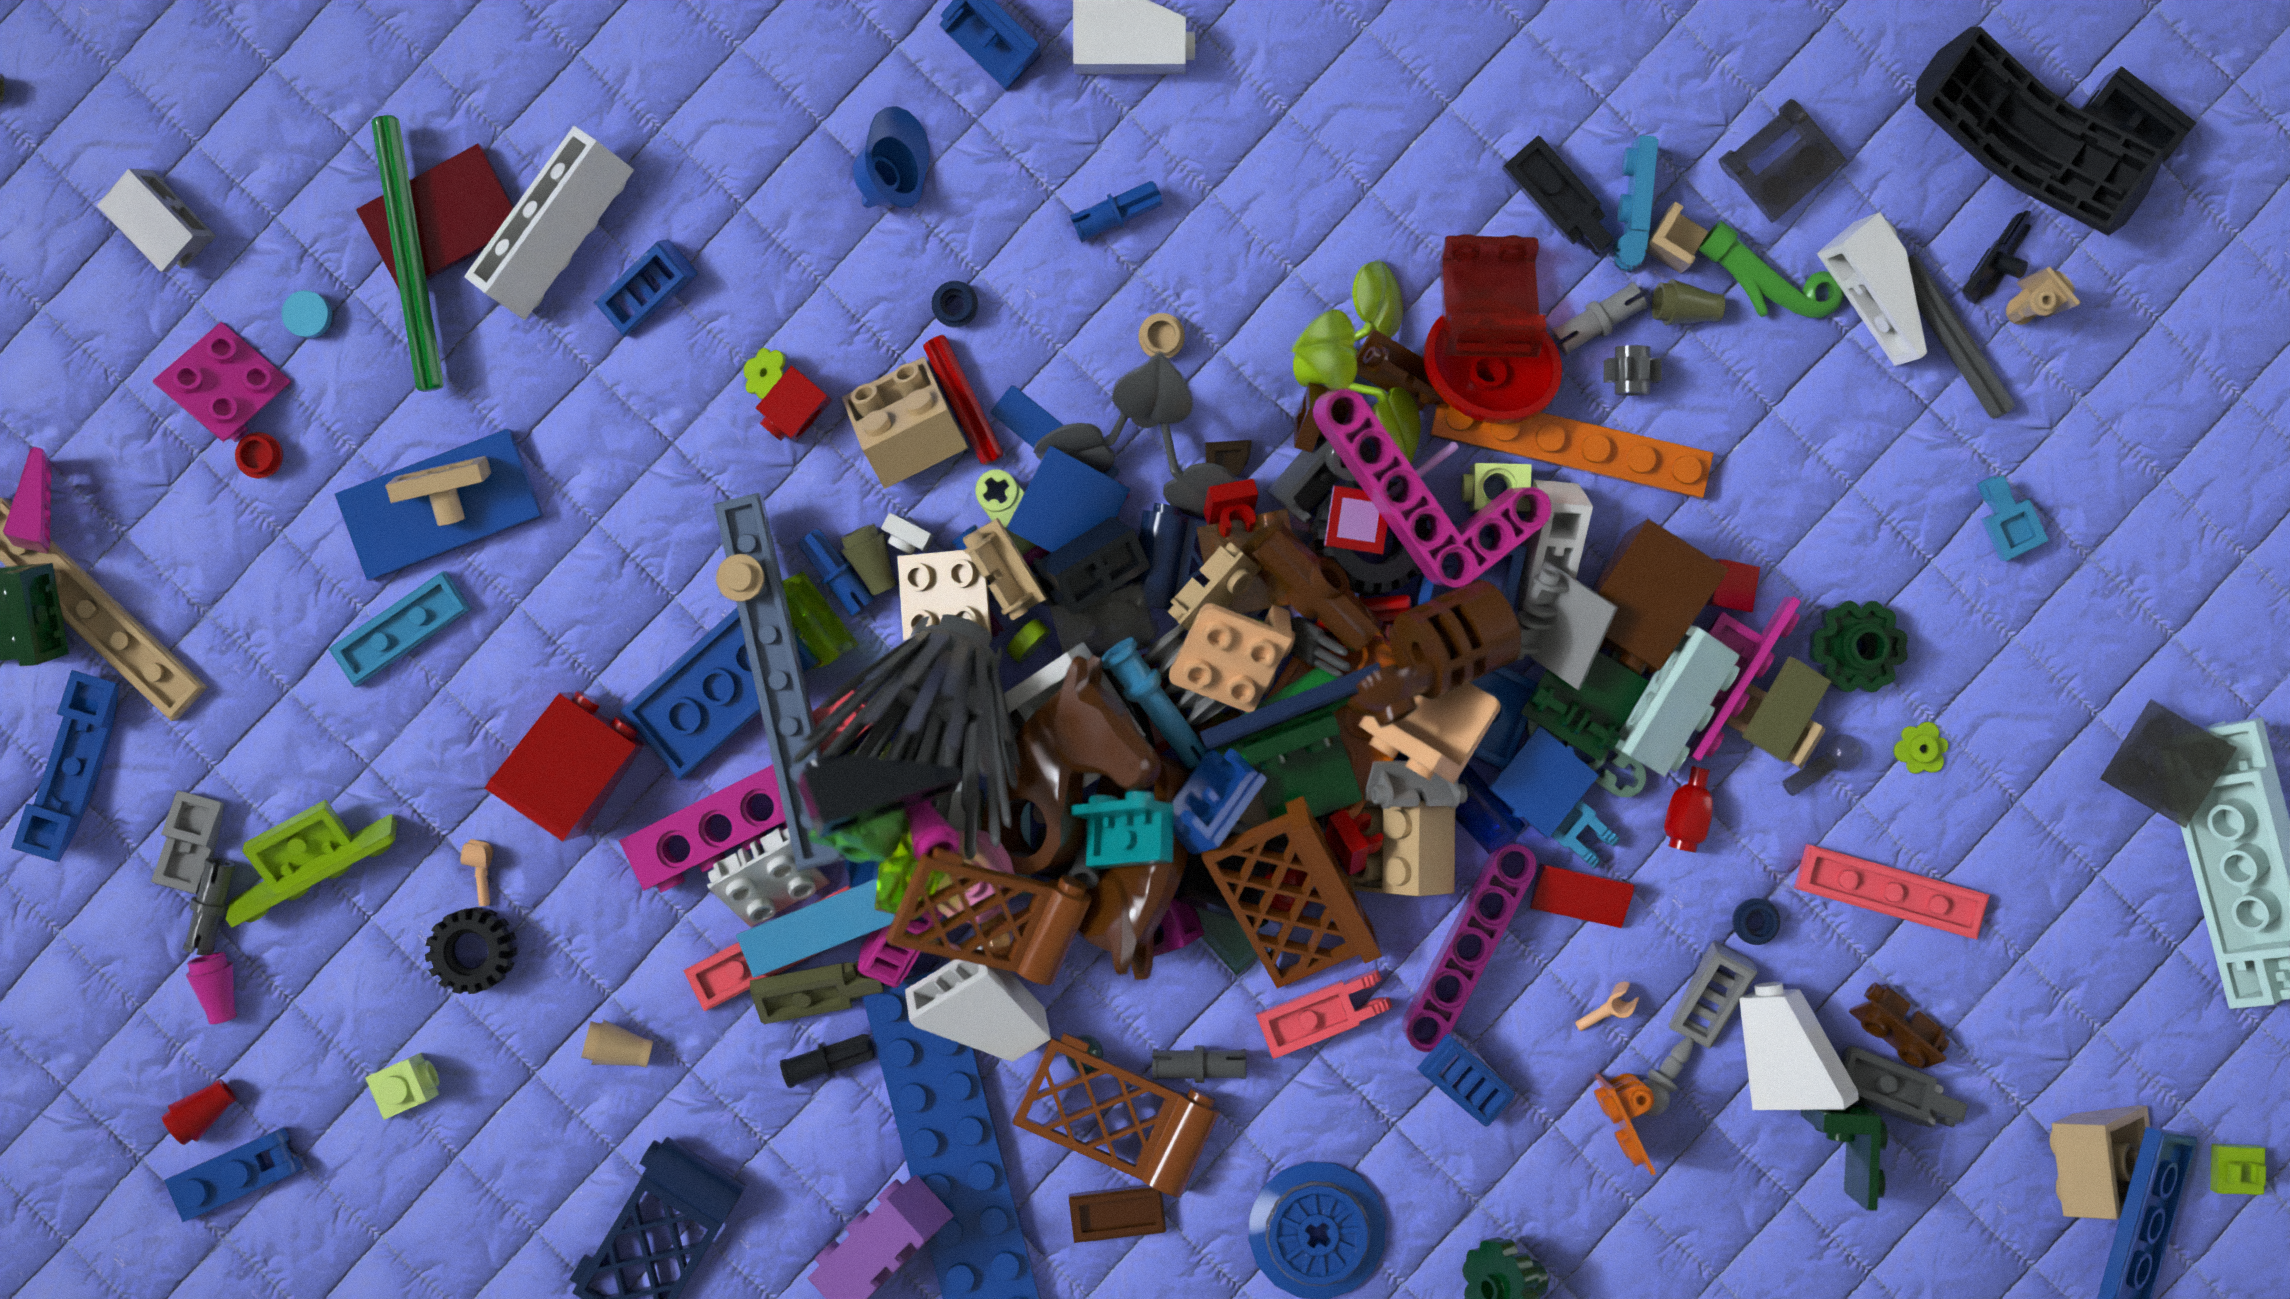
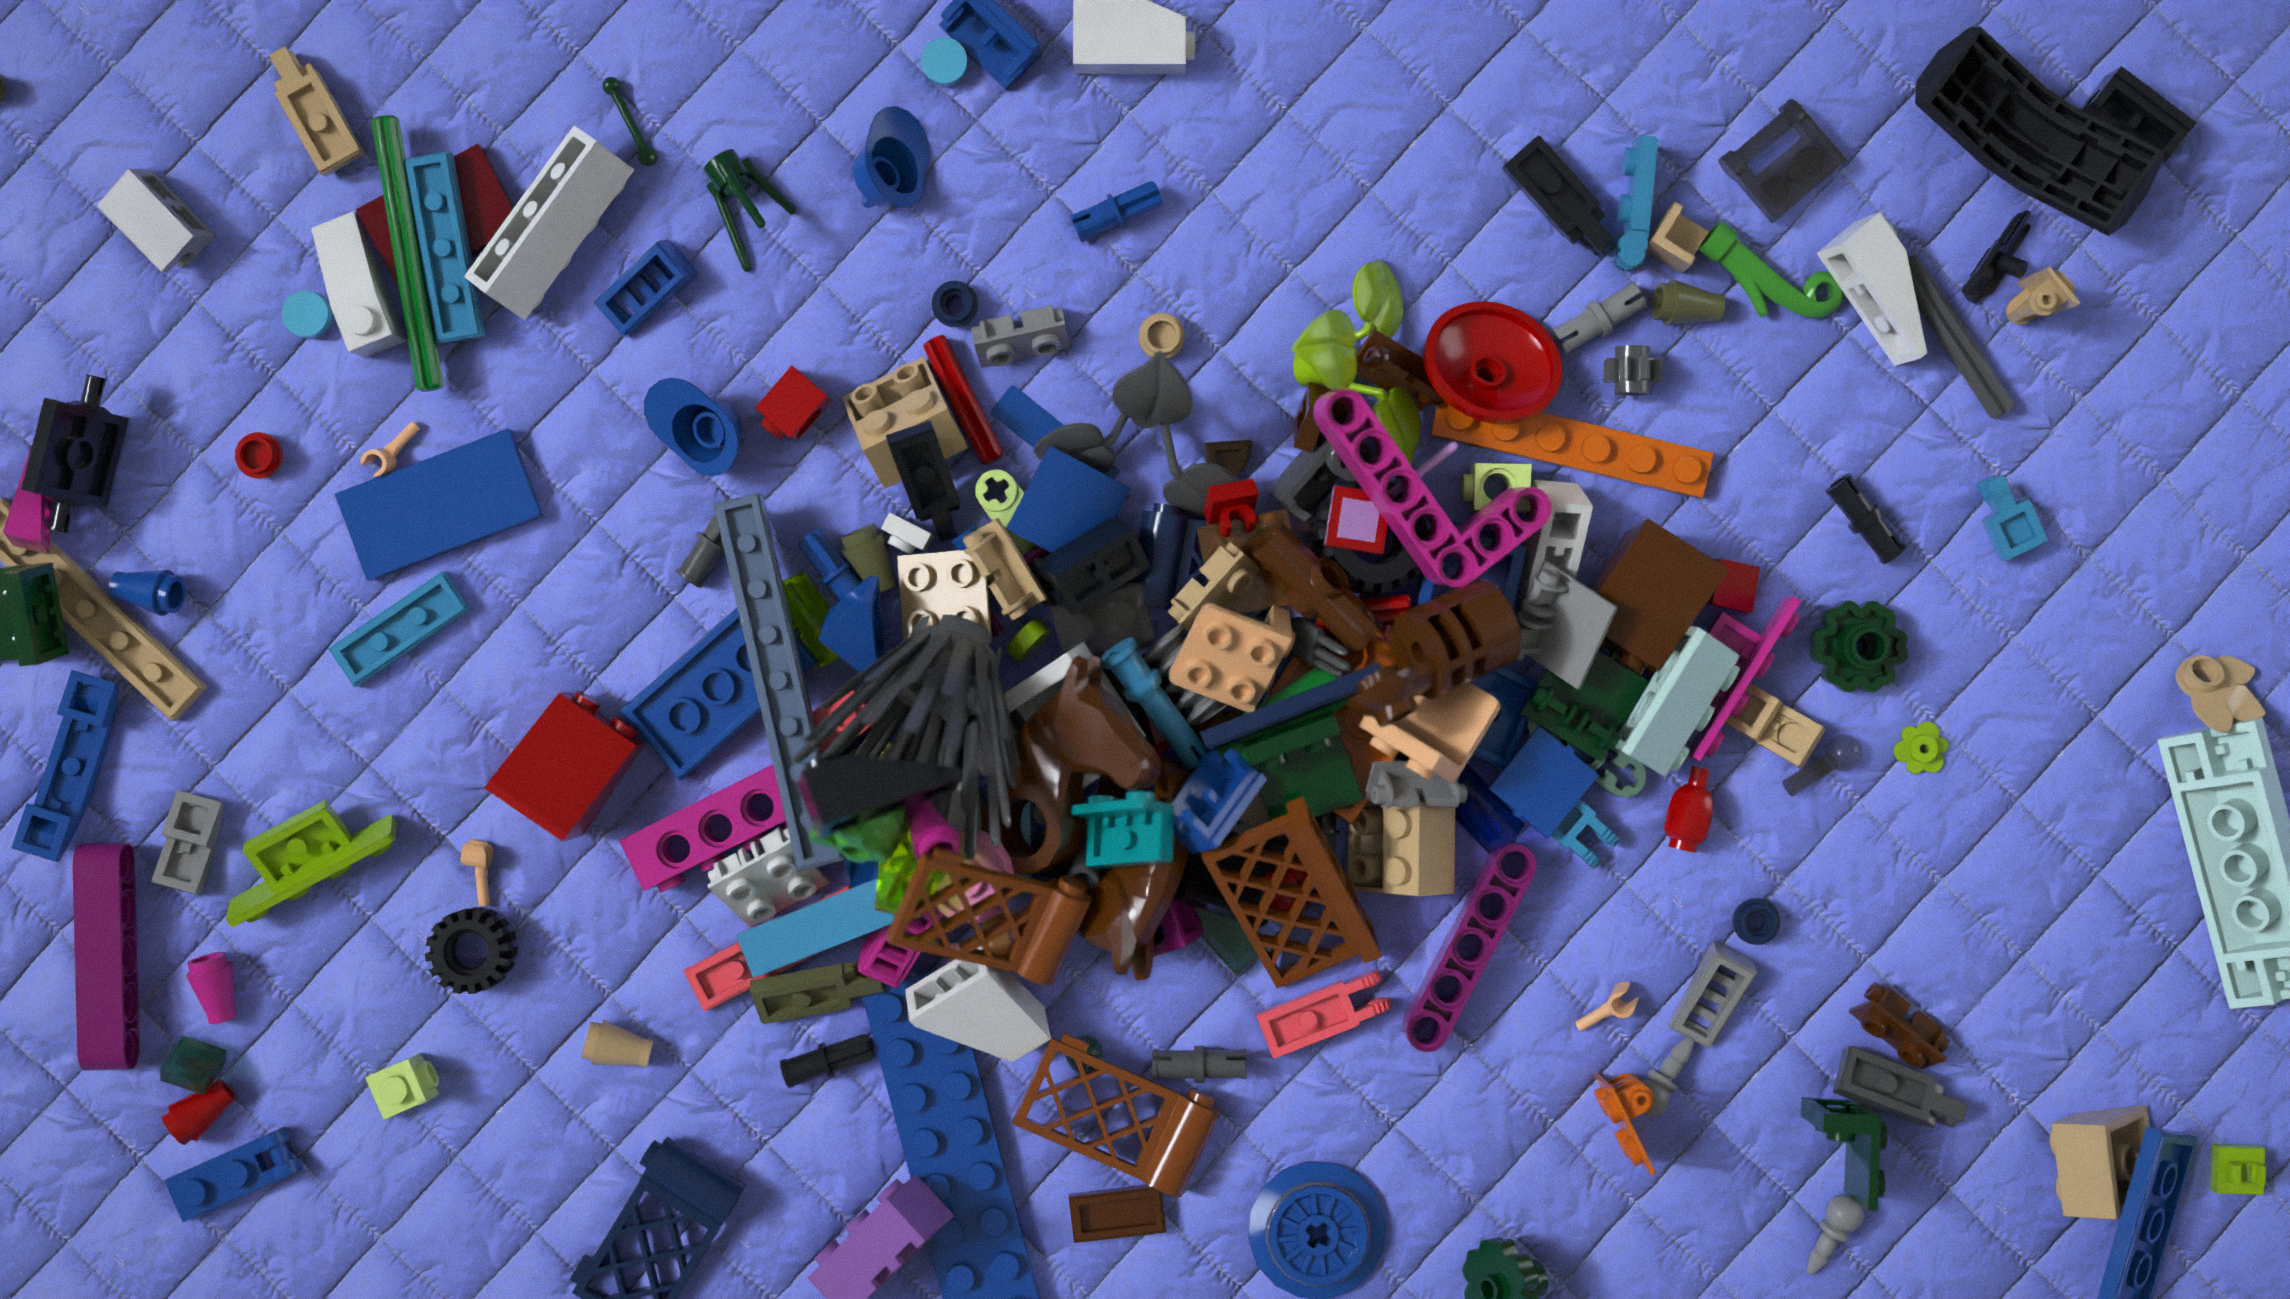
(75, 453): none -> black plate
(106, 956): none -> magenta beam
(151, 590): none -> blue cone
(193, 1065): none -> plate
(209, 906): dark grey pin -> none
(222, 382): dark pink hinge -> none
(314, 114): none -> tan hinge
(356, 287): none -> white slope
(389, 452): none -> light nougat hand
(441, 486): tan tile -> none
(444, 247): none -> dark azure tile
(646, 154): none -> dark green hinge
(694, 426): none -> blue piece
(703, 555): none -> dark grey axle
(731, 178): none -> dark green plant
(740, 577): tan plate -> none
(764, 371): lime plant -> none
(856, 626): none -> blue slope
(926, 476): none -> black hinge
(944, 61): none -> medium azure tile
(1001, 344): none -> light grey hinge
(1347, 841): red tile -> none
(1486, 1098): blue slope -> none
(1491, 296): clear red panel -> none
(1581, 895): red slope -> none
(1786, 709): olive tile -> none
(1790, 1055): white slope -> none
(1842, 1217): none -> light grey bar
(1866, 518): none -> black pin
(1891, 891): coral tile -> none
(2168, 762): clear smoke plate -> none
(2219, 690): none -> tan plate

